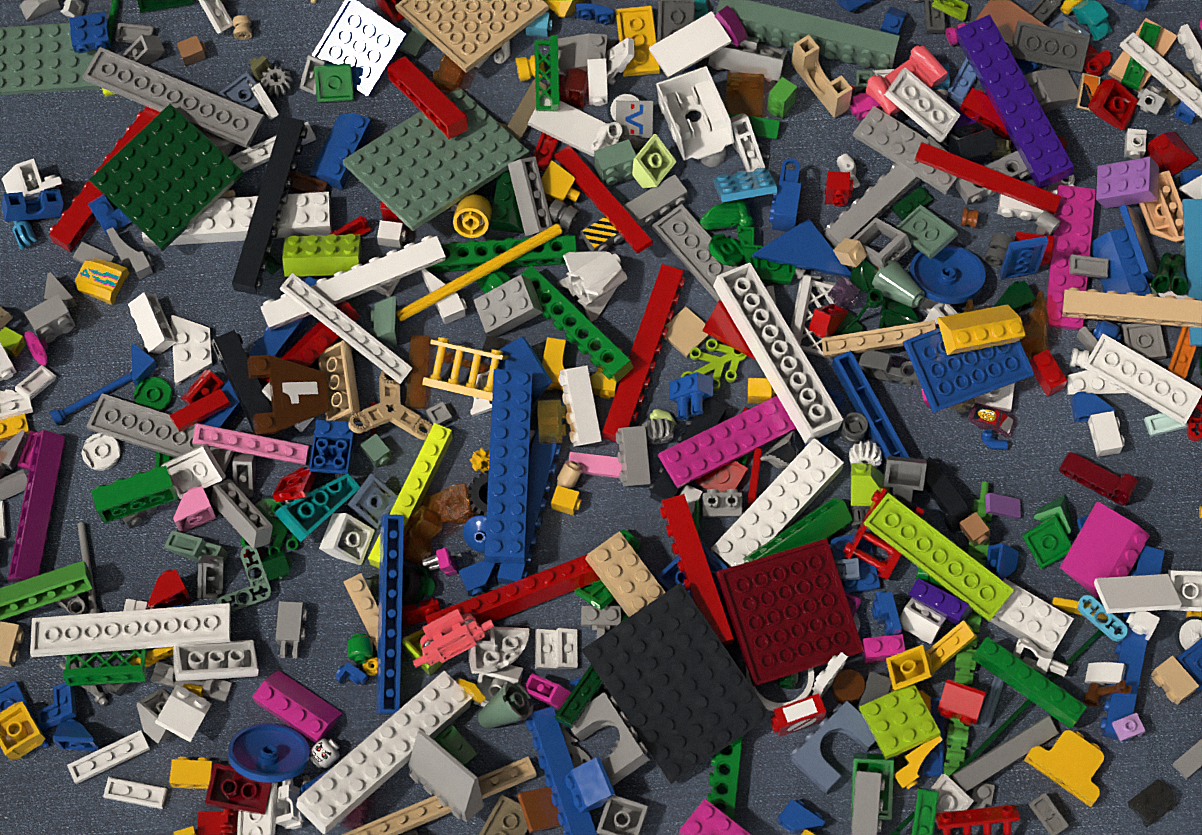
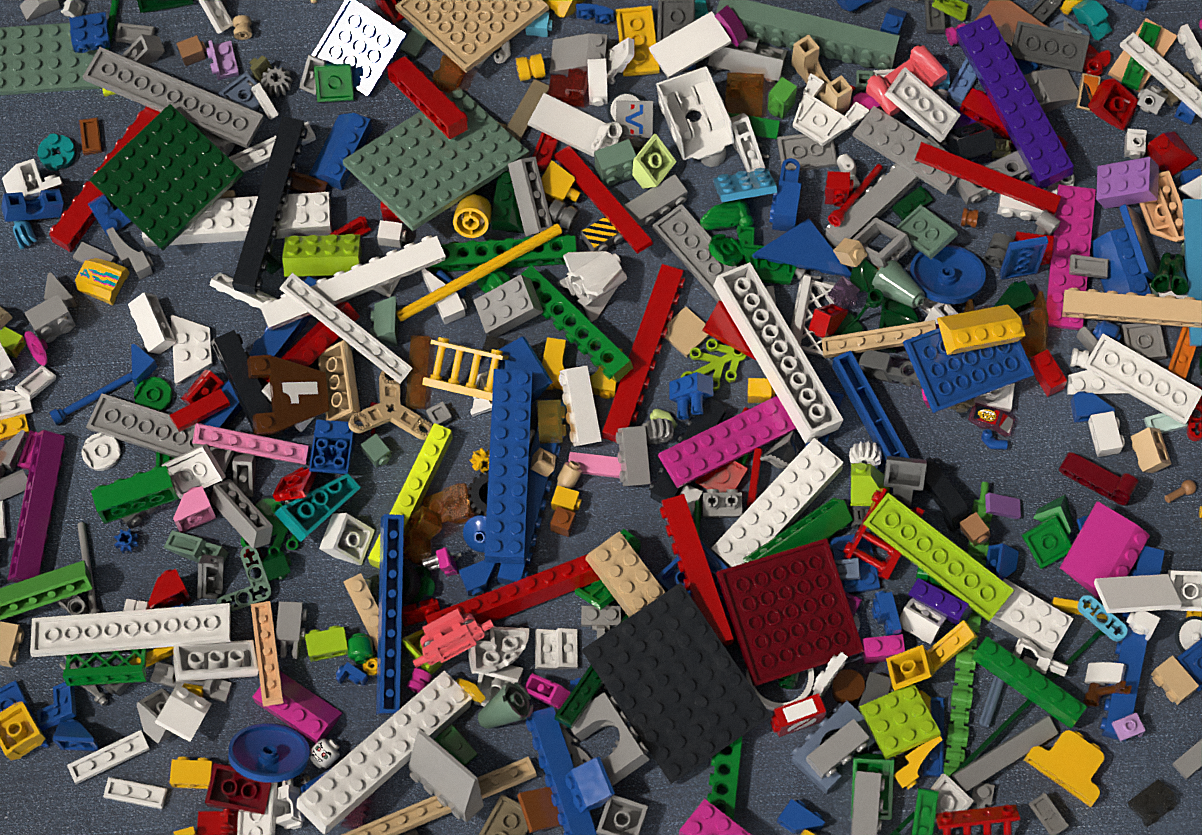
(52, 143): none -> teal plate
(90, 136): none -> dark orange tile
(126, 546): none -> blue gear
(224, 60): none -> lavender bracket
(224, 284): none -> white plate
(266, 653): none -> light nougat plate
(326, 643): none -> lime brick
(363, 497): sand blue piece -> none
(419, 680): none -> dark pink wheel
(446, 279): none -> blue bar
(449, 357): clear orange bar -> none
(543, 462): none -> tan slope
(554, 74): green fence -> none
(562, 521): none -> dark orange brick
(807, 152): none -> light grey tile
(821, 121): none -> white wing
(837, 216): none -> red piece
(838, 749): none -> light grey brick
(854, 428): dark grey wheel -> none
(961, 702): slope -> none
(1150, 450): none -> tan brick
(1187, 487): none -> medium nougat bar

